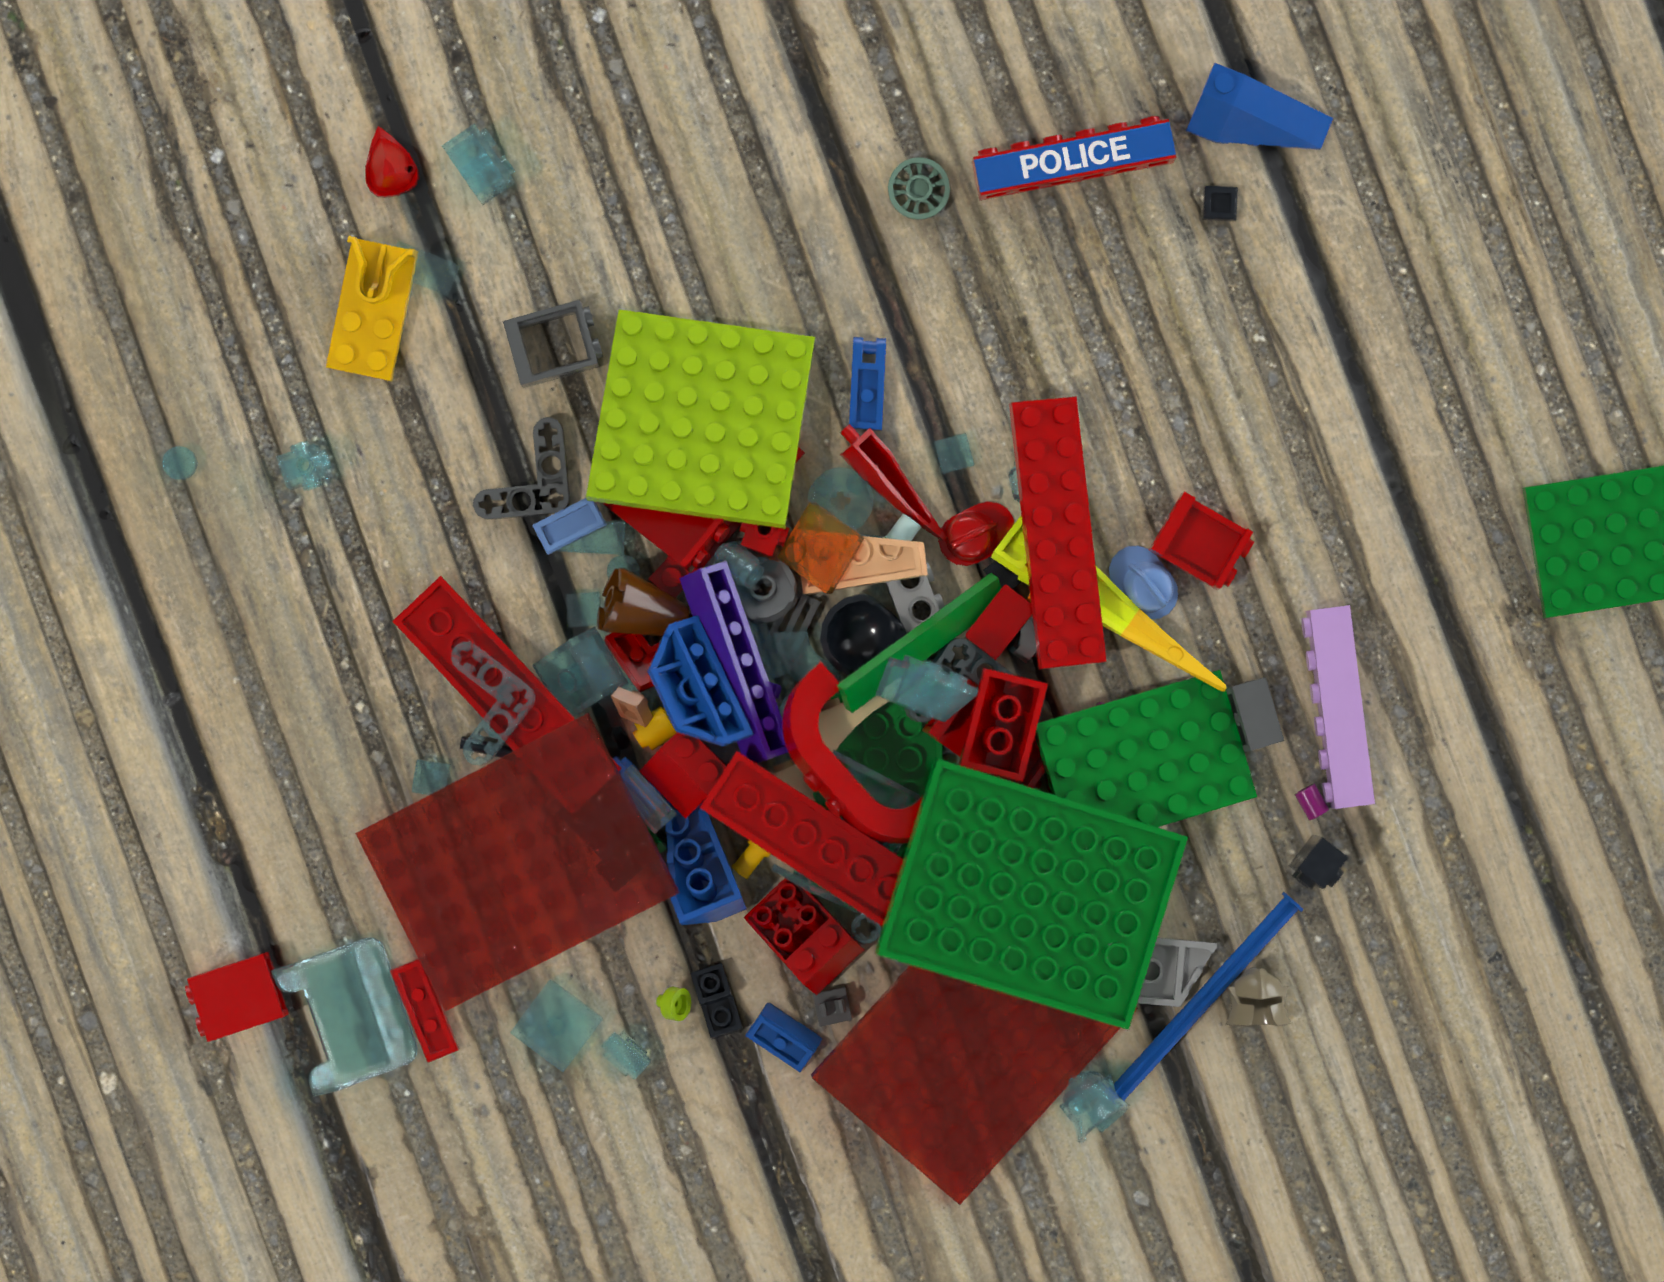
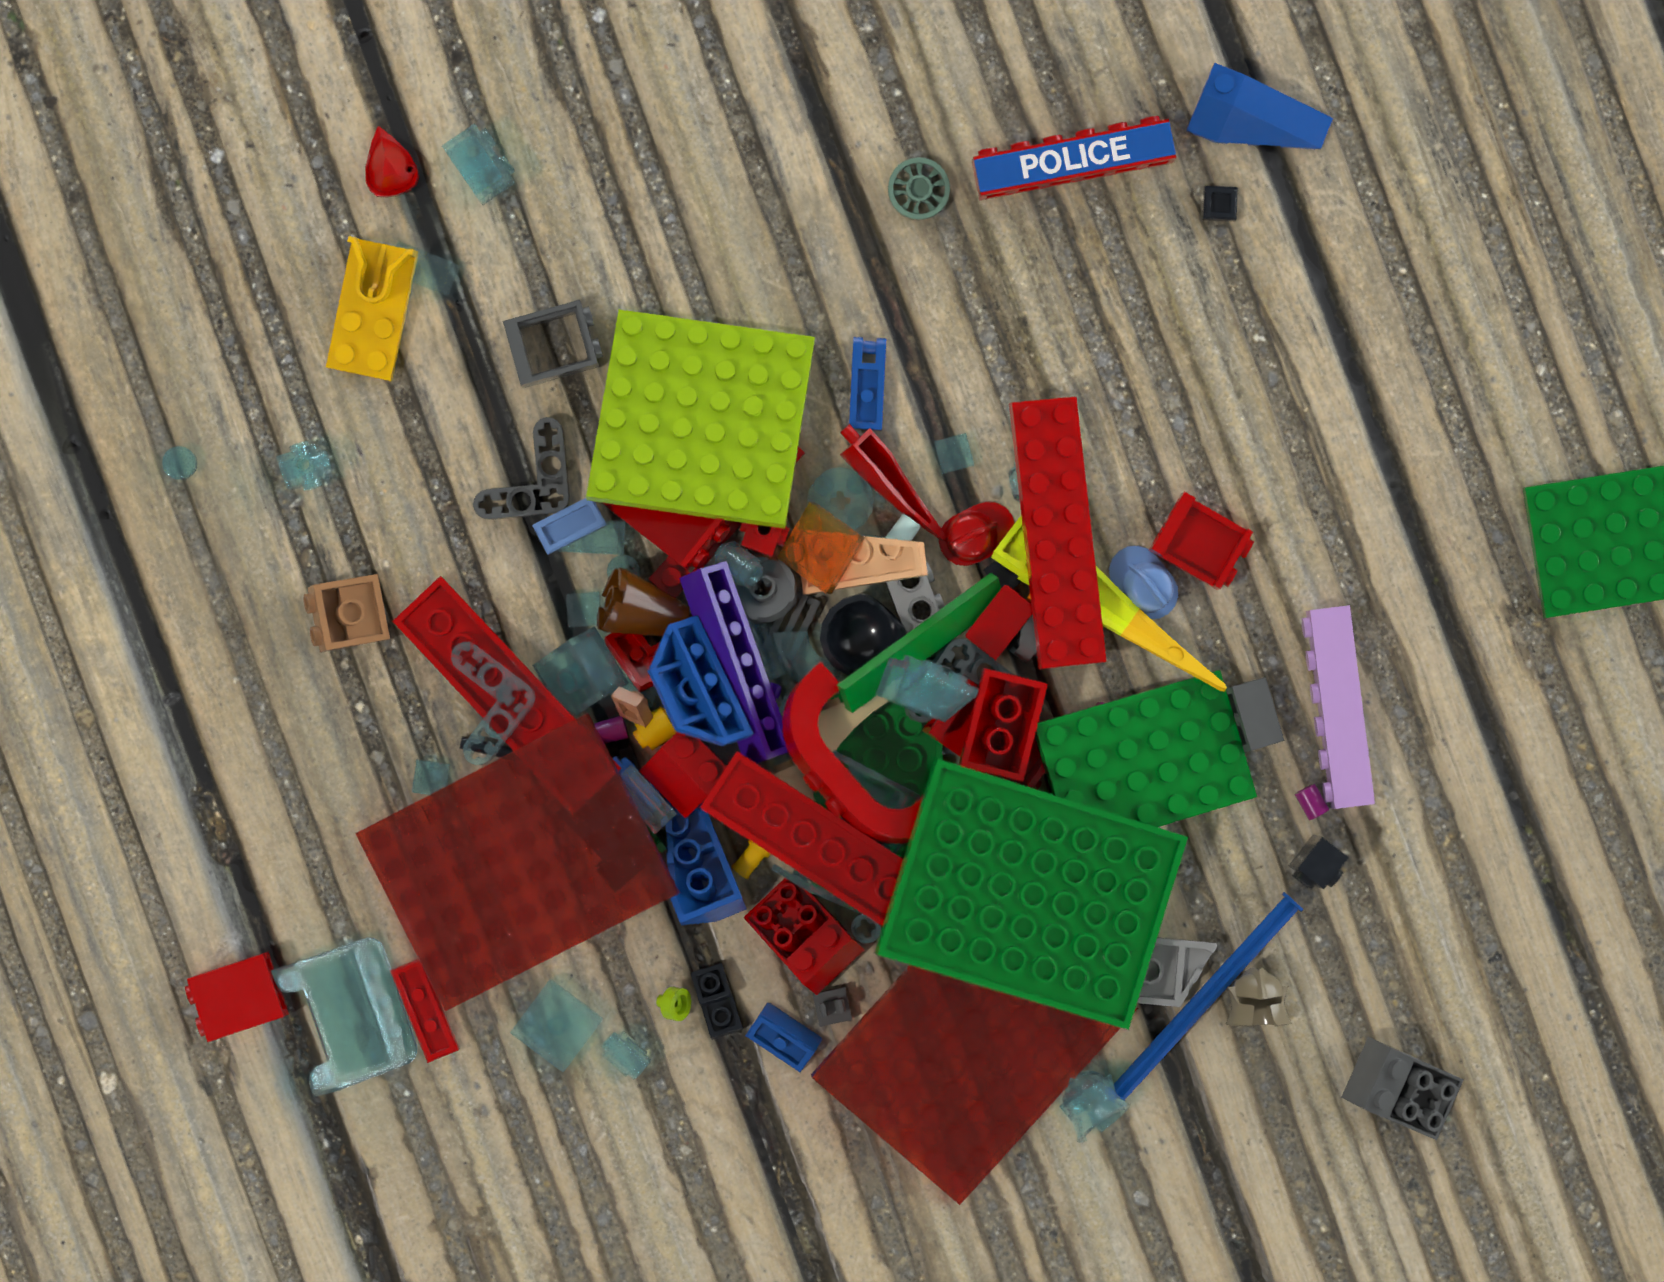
(346, 613): none -> medium nougat plate
(612, 729): none -> magenta hinge
(1402, 1088): none -> dark grey slope

